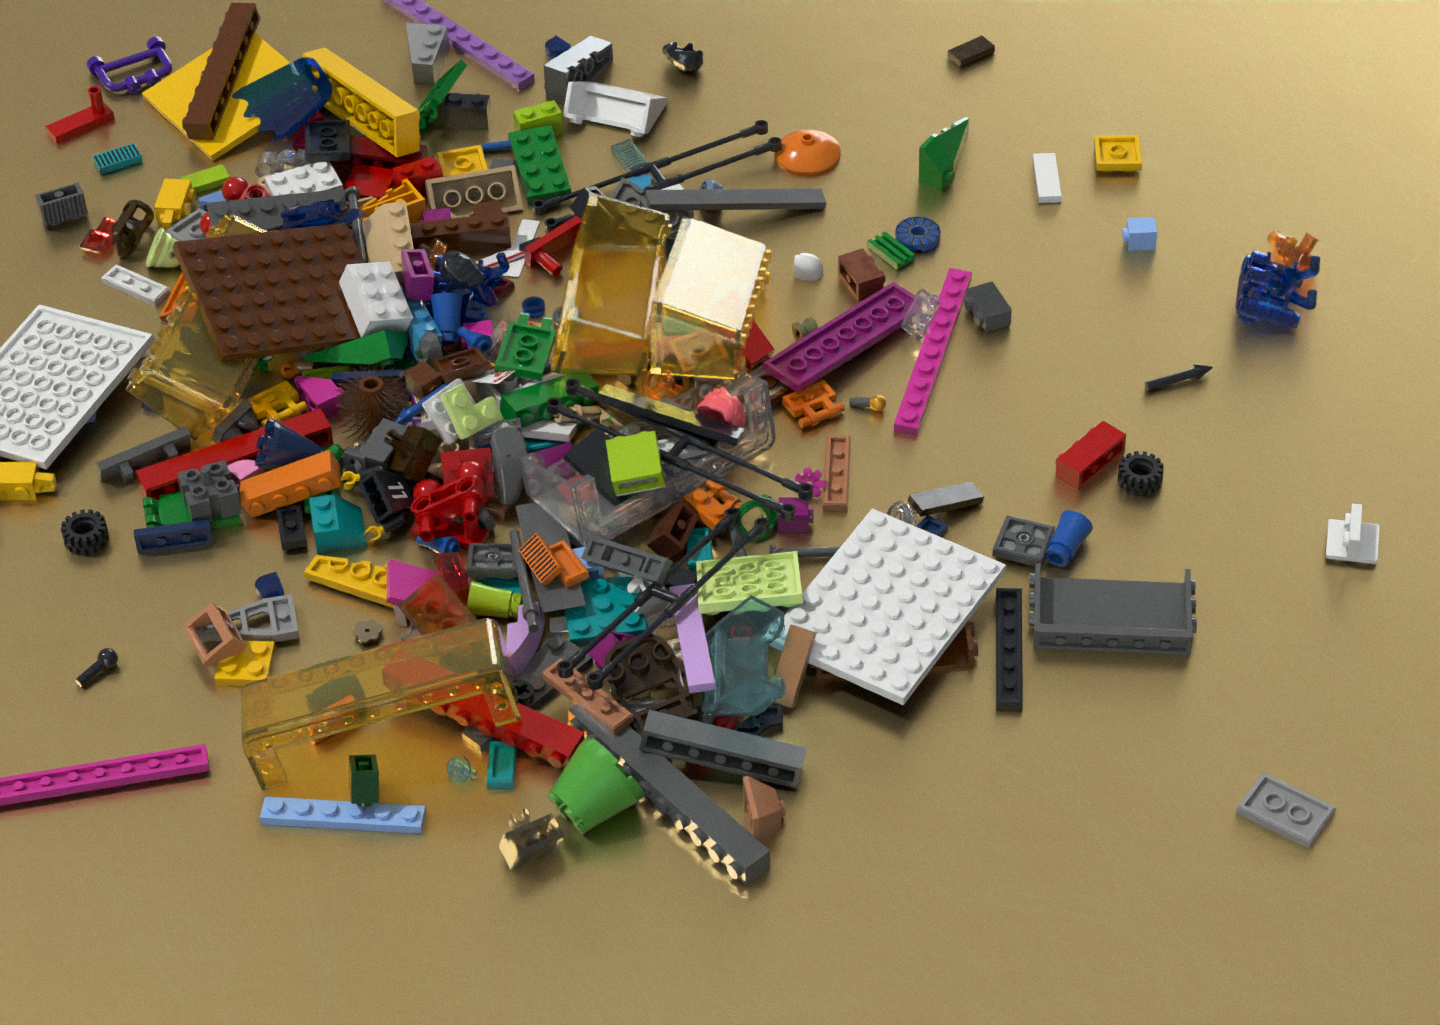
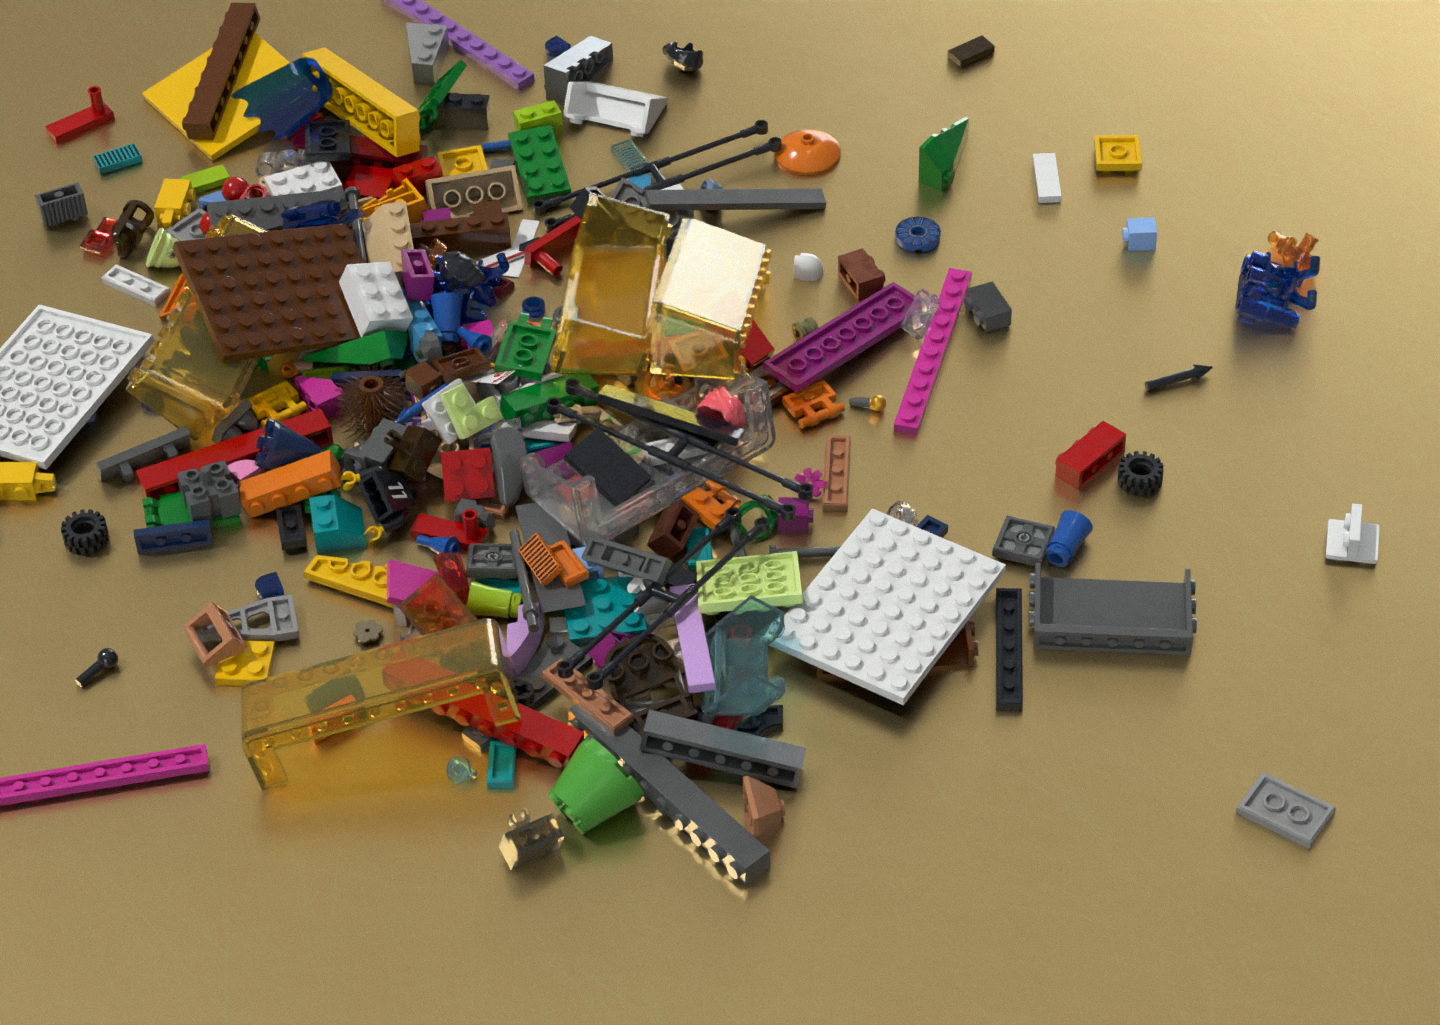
(133, 84): dark purple bar -> none
(342, 815): light blue plate -> none
(363, 780): dark green brick -> none
(440, 504): red piece -> none
(635, 463): lime piece -> none
(794, 662): medium nougat tile -> none
(894, 249): green tile -> none
(945, 498): tile -> none

